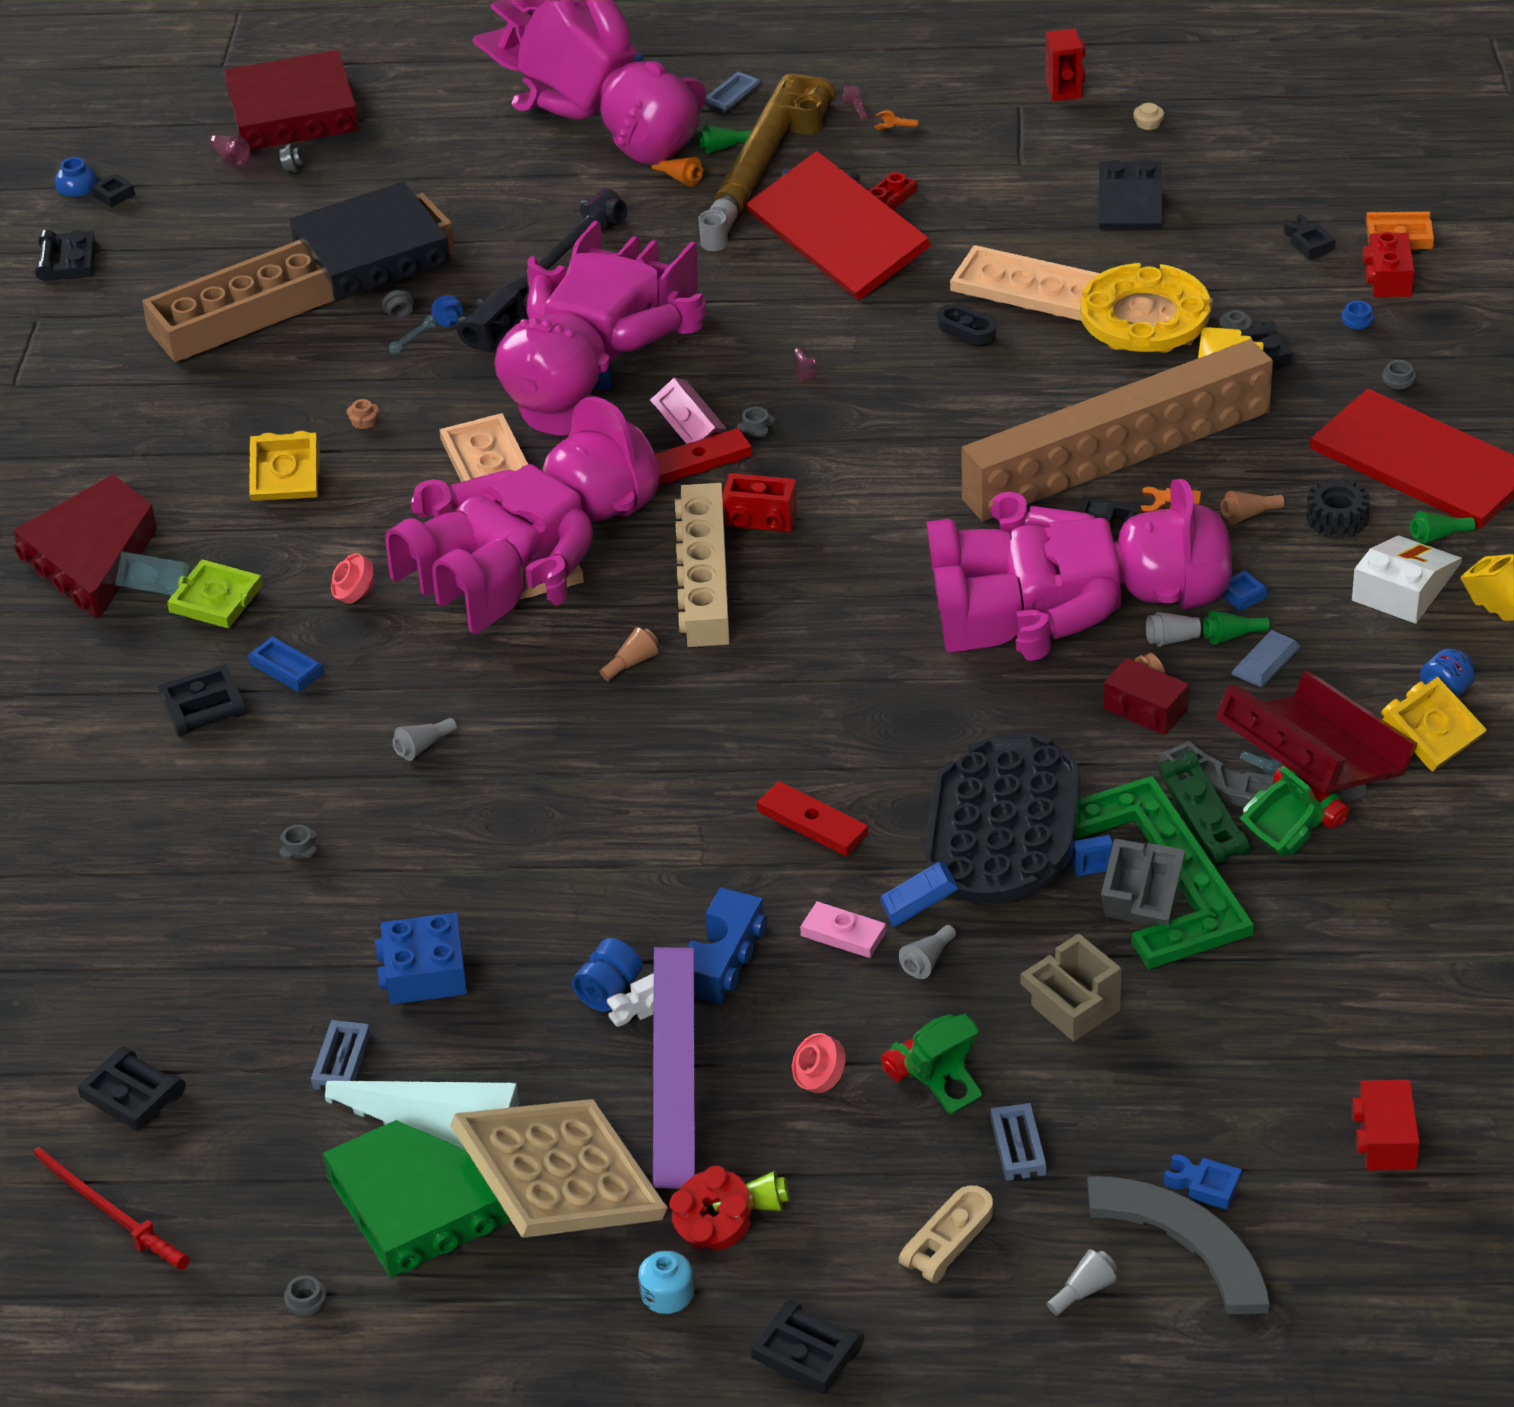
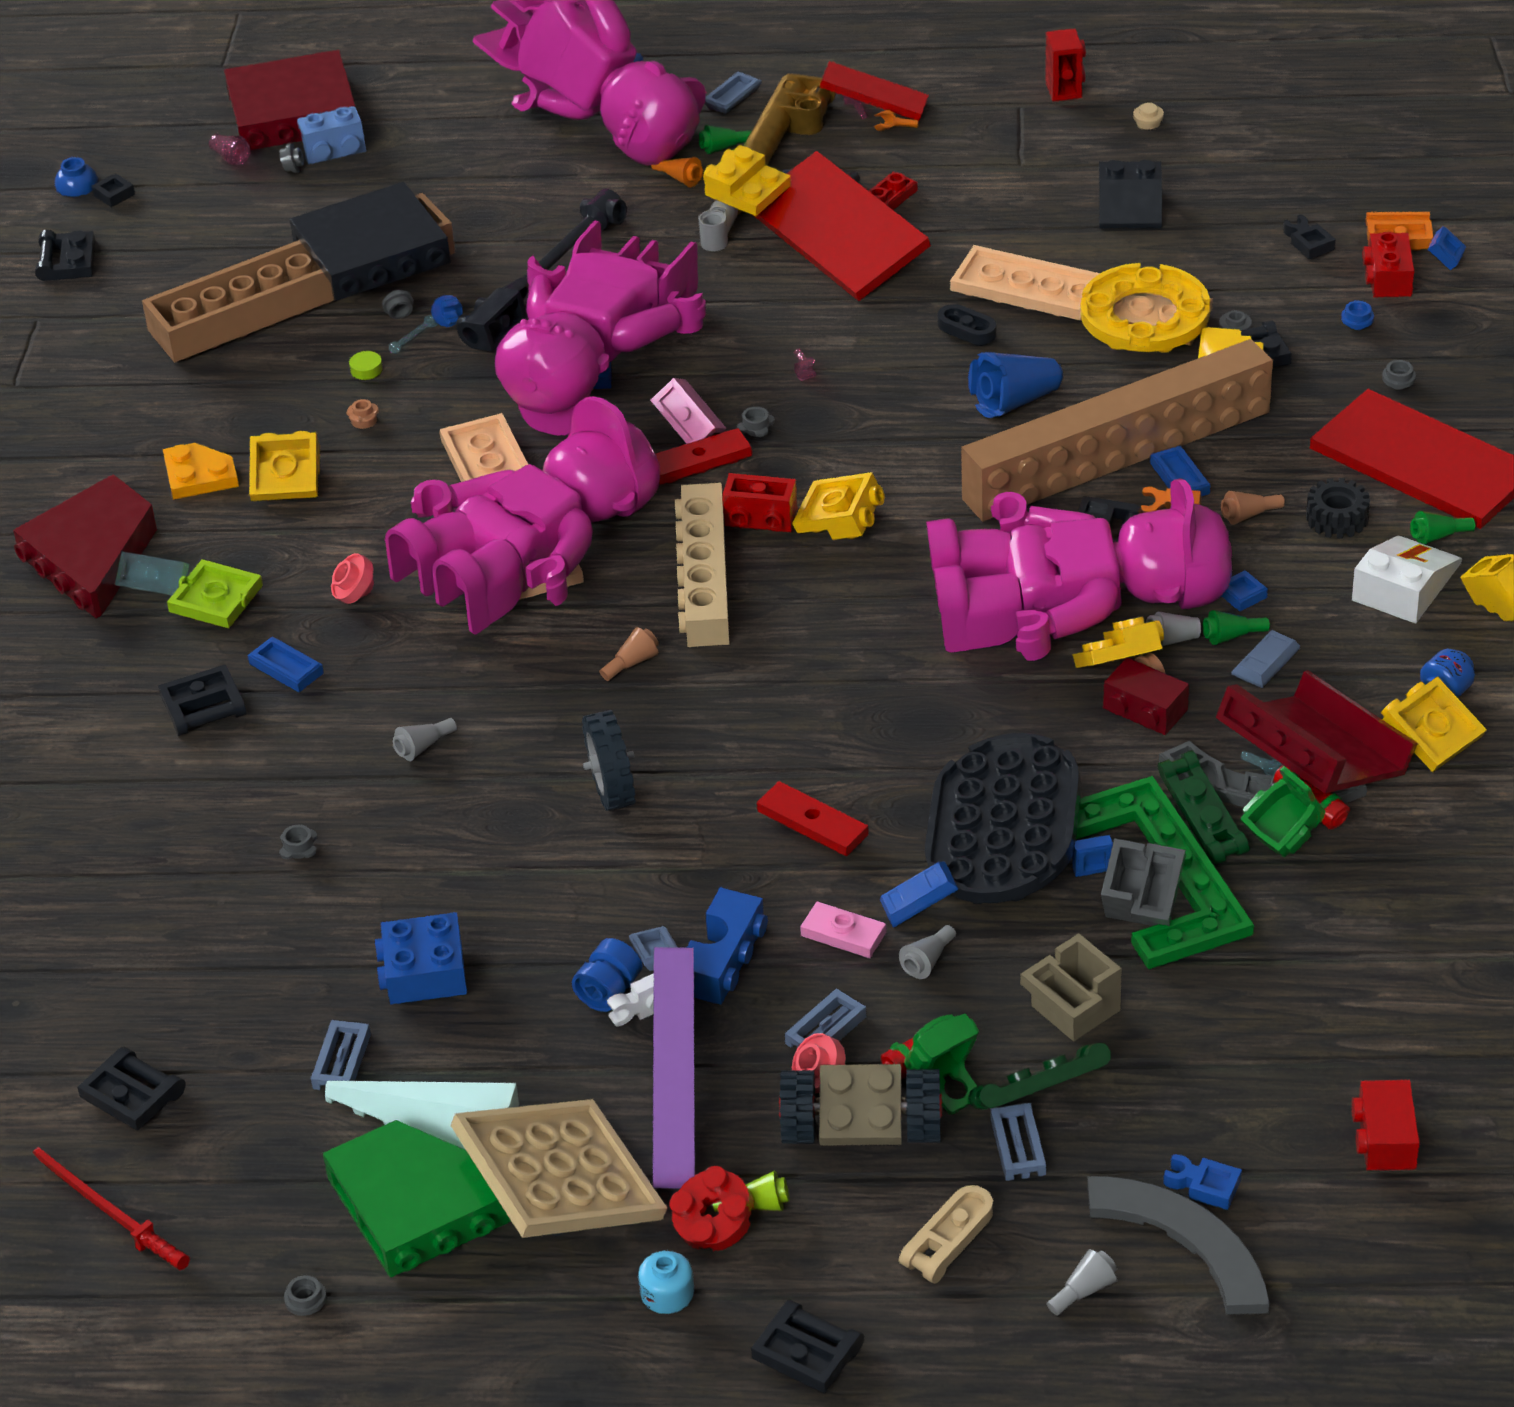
(198, 470): none -> light orange plate
(332, 134): none -> medium blue bracket
(365, 365): none -> lime tile
(608, 760): none -> black wheel
(646, 941): none -> sand blue tile
(744, 180): none -> yellow plate
(835, 1026): none -> sand blue tile
(840, 506): none -> yellow plate
(860, 1105): none -> plate
(874, 91): none -> red piece
(1011, 381): none -> blue cone
(1055, 1071): none -> dark green plate
(1126, 640): none -> yellow plate
(1176, 464): none -> blue tile
(1447, 248): none -> blue tile

